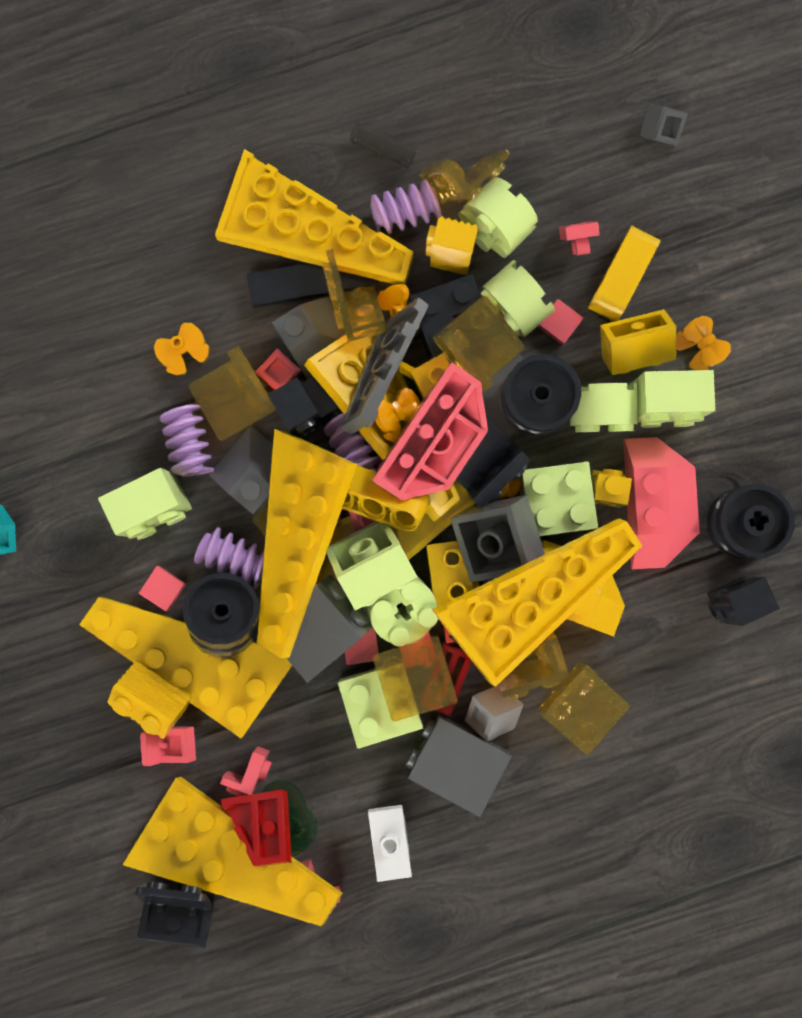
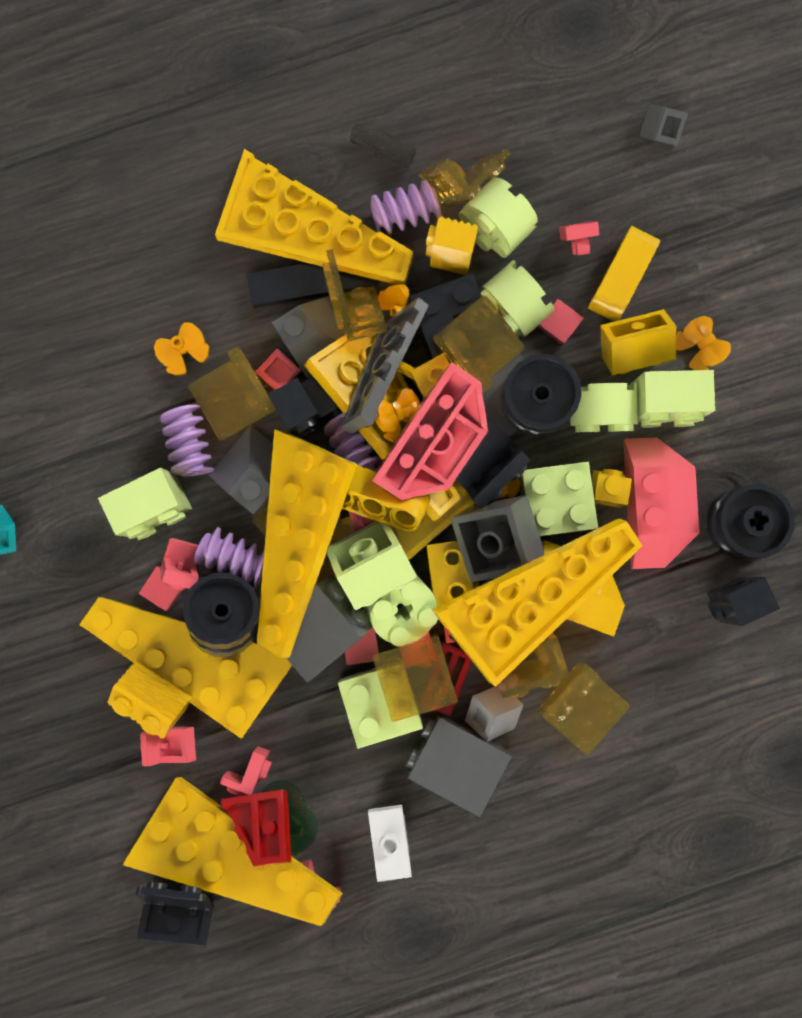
(178, 565): none -> coral bracket

